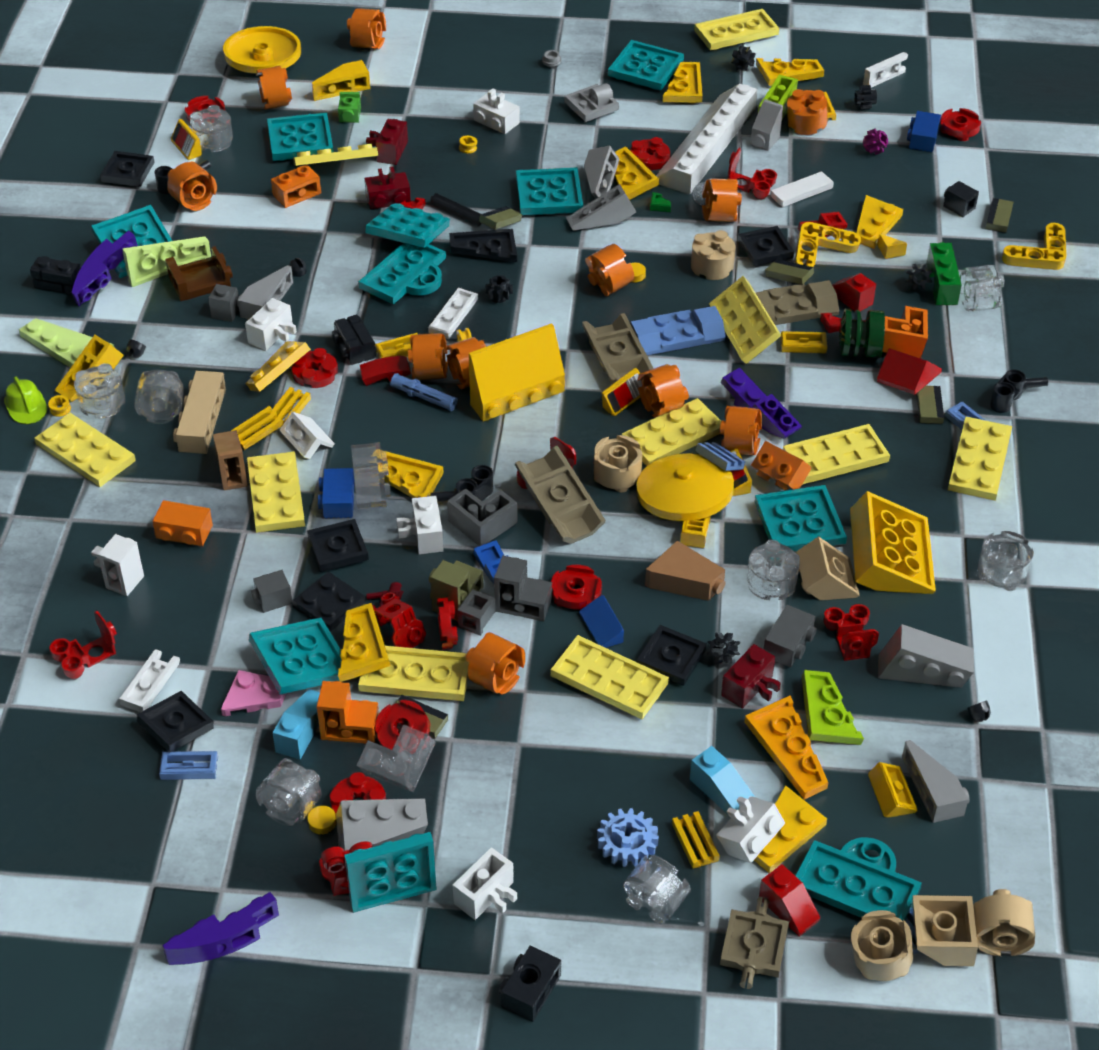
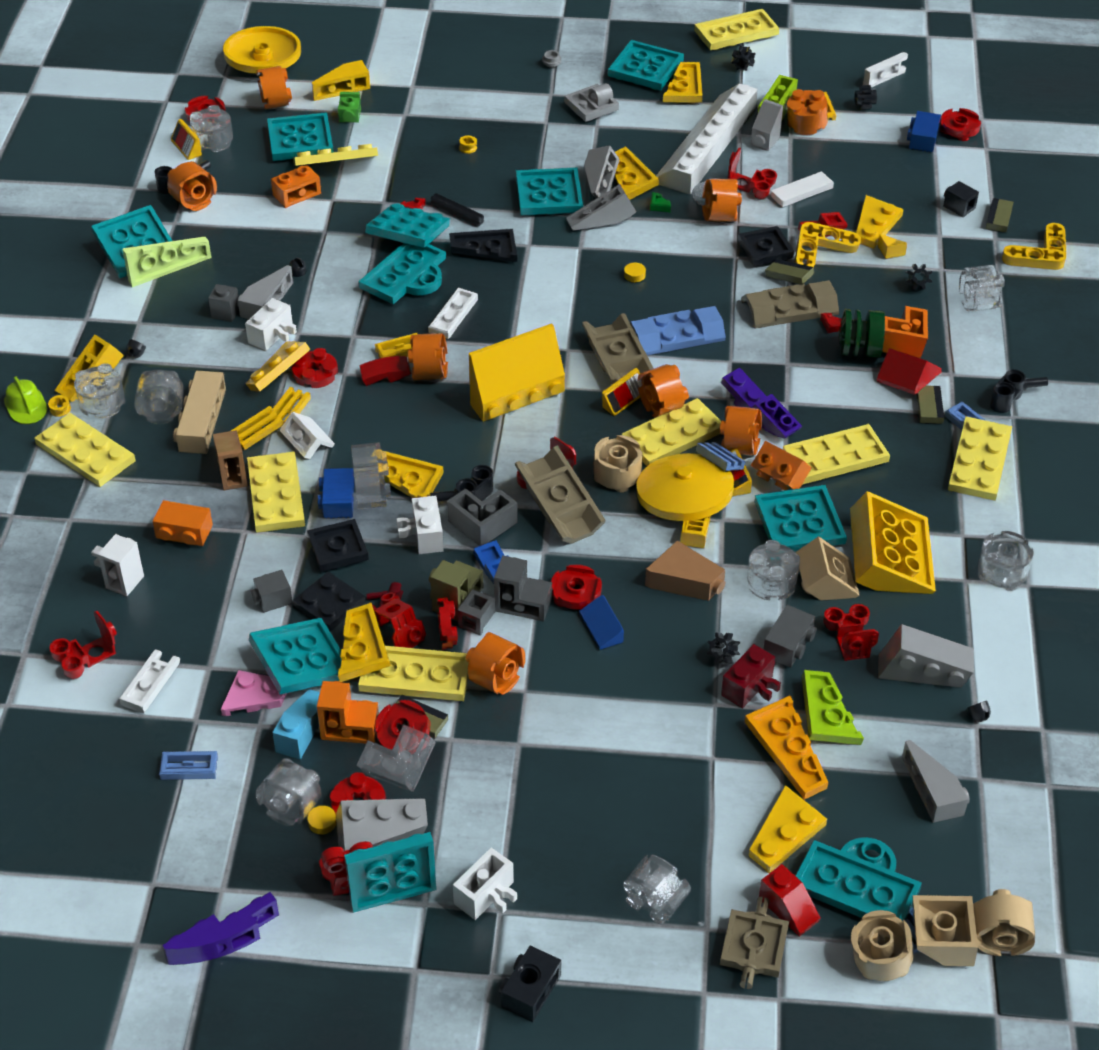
(54, 274): black brick -> none
(55, 340): yellowish green wing -> none
(95, 270): dark purple slope -> none
(127, 168): black plate -> none
(175, 721): black plate -> none
(199, 276): reddish brown panel -> none
(354, 339): black brick -> none
(367, 28): orange brick -> none
(387, 189): dark red brick -> none
(389, 141): dark red brick -> none
(415, 388): medium blue pin -> none
(459, 359): orange brick -> none
(463, 335): yellow bush -> none
(496, 112): white brick -> none
(499, 288): black gear -> none
(500, 217): olive tile -> none
(609, 269): orange brick -> none
(609, 677): light yellow plate -> none
(627, 837): light blue gear -> none
(659, 152): red plate -> none
(672, 654): black plate -> none
(688, 822): yellow tile -> none
(713, 255): tan brick -> none
(718, 779): medium azure slope -> none
(745, 320): light yellow plate -> none
(750, 828): white brick -> none
(799, 69): yellow wing -> none
(803, 342): yellow tile -> none
(856, 291): red slope -> none
(875, 141): magenta gear -> none
(891, 790): yellow slope -> none
(945, 273): green arch -> none

